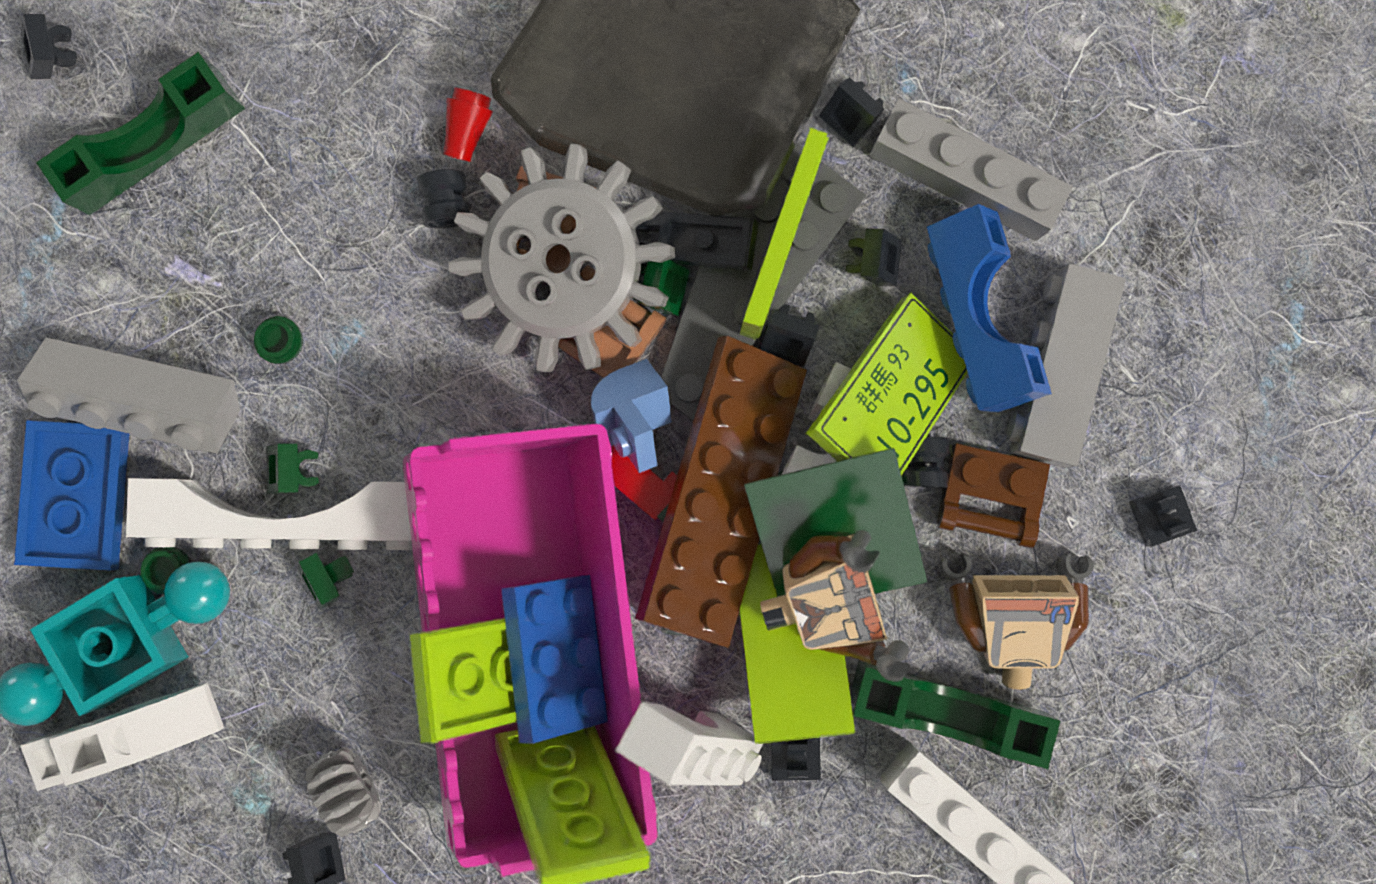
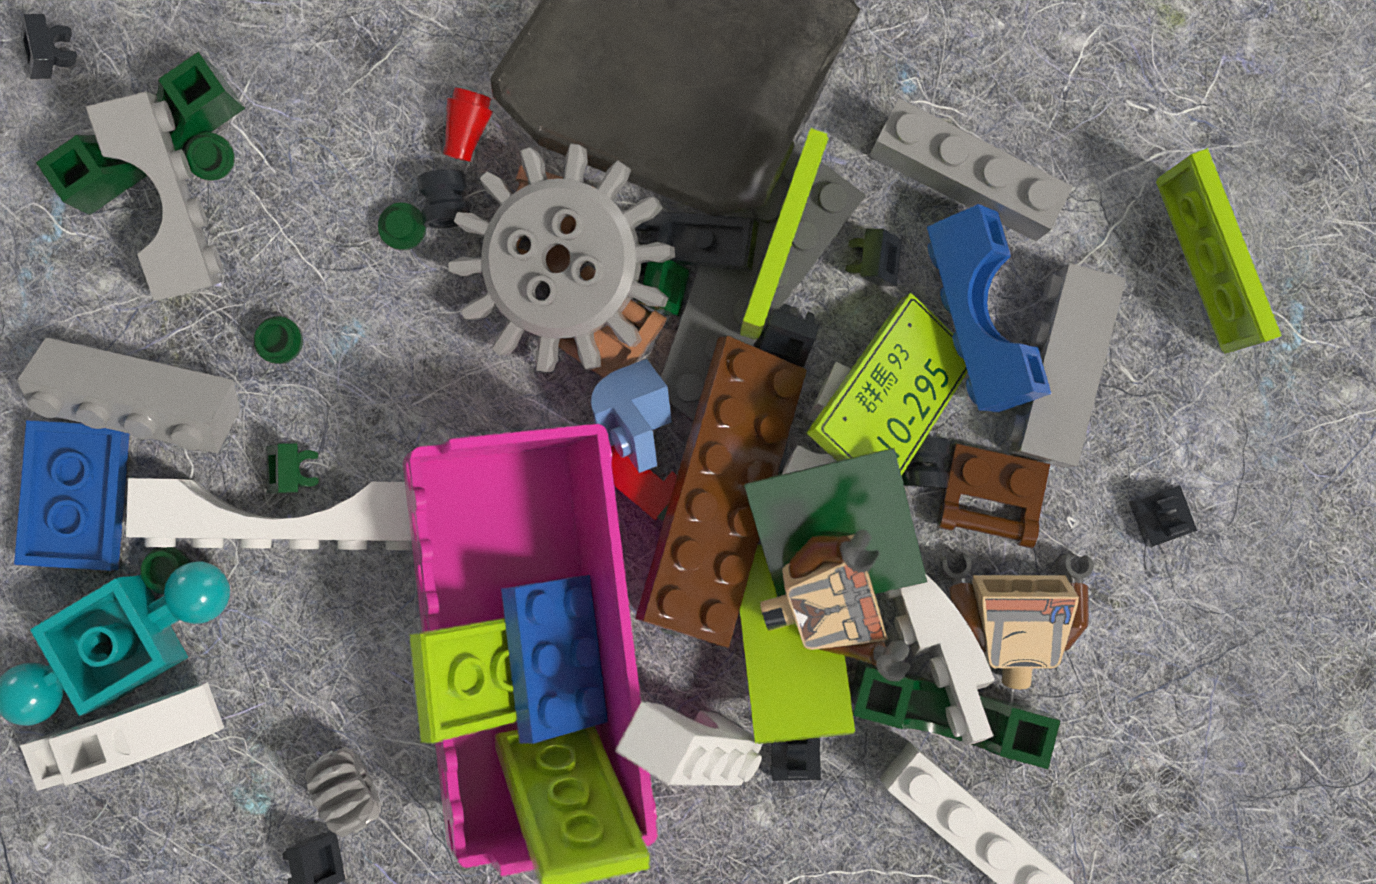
(138, 132): none -> light grey arch
(210, 156): none -> dark green plate
(322, 578): dark green tile -> none
(401, 226): none -> dark green plate
(851, 111): black tile -> none
(934, 624): none -> white slope
(1217, 253): none -> lime tile

